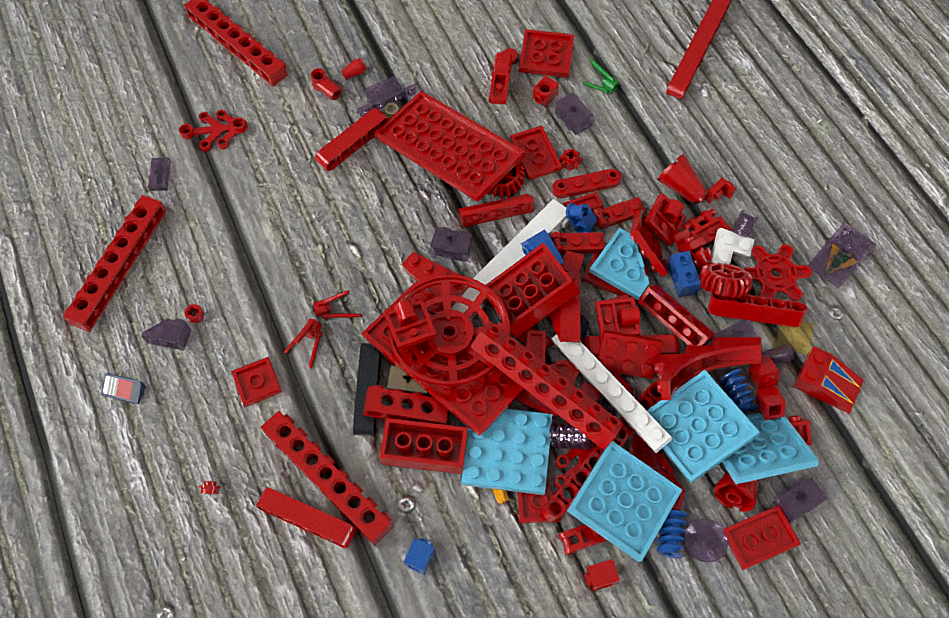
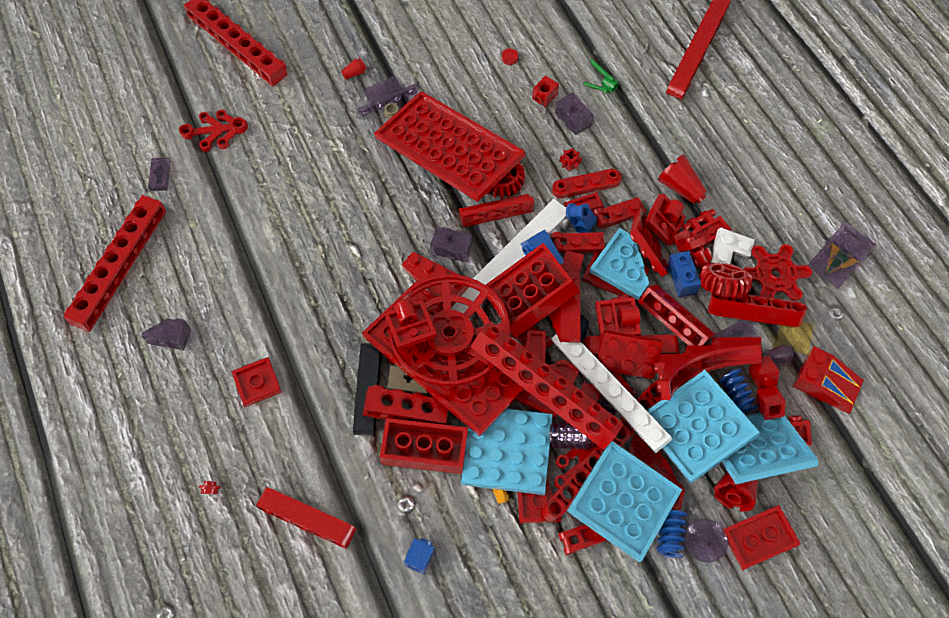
(122, 388): slope -> none
(188, 313): red bush -> none
(310, 330): red plant -> none
(323, 307): red plant -> none
(325, 84): red piece -> none
(350, 140): red beam -> none
(372, 531): red brick -> none
(500, 78): red plate -> none
(539, 153): red plate -> none
(546, 53): red plate -> none
(601, 575): red brick -> none
(720, 188): red bracket -> none
(744, 224): clear purple piece -> none
(810, 496): clear purple brick -> none

